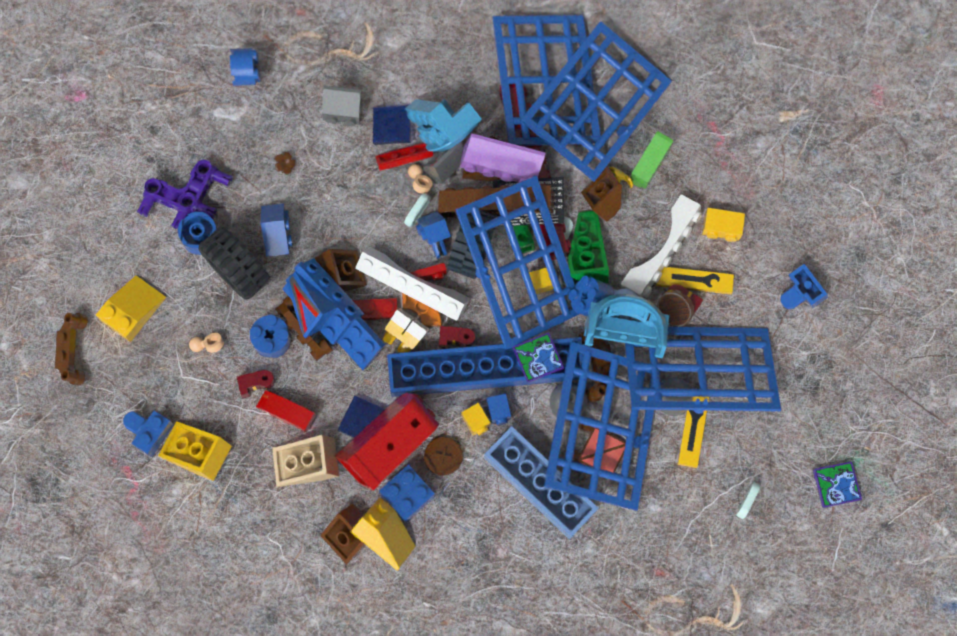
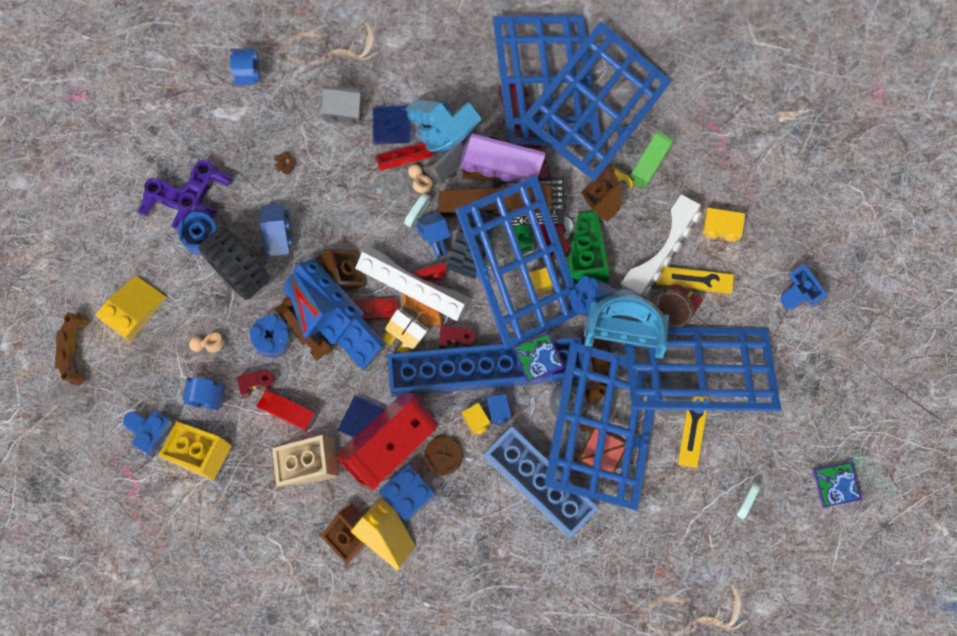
(204, 392): none -> blue brick

